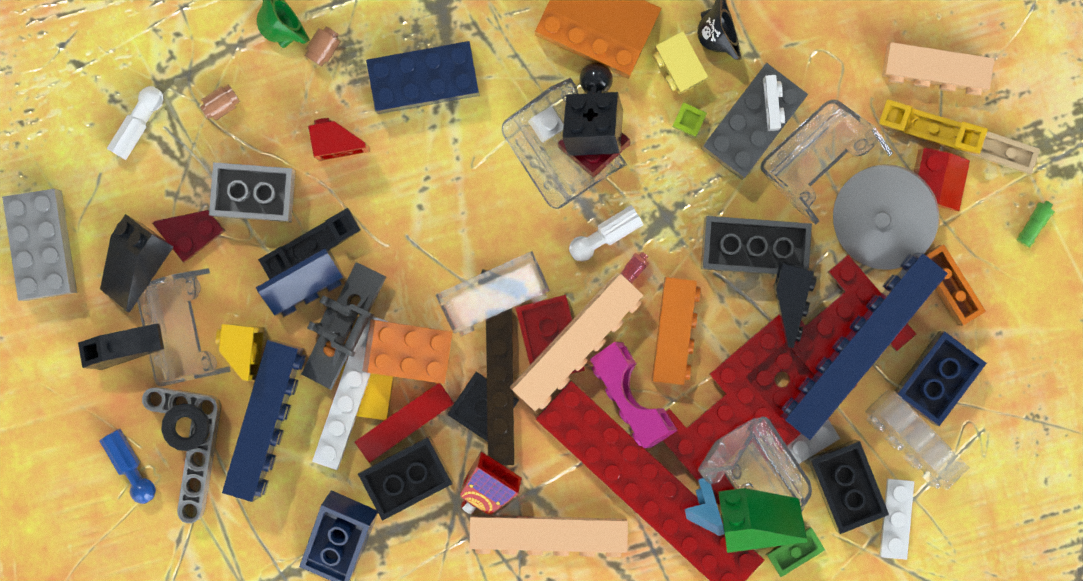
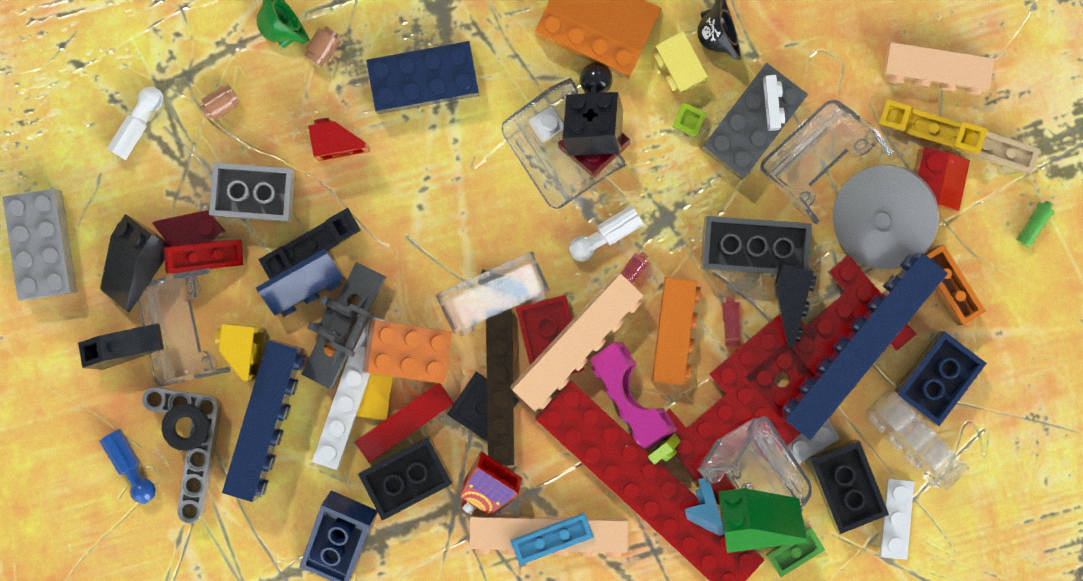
(203, 256): none -> red plate
(552, 538): none -> dark azure tile
(665, 449): none -> lime plate
(731, 319): none -> clear pink piece

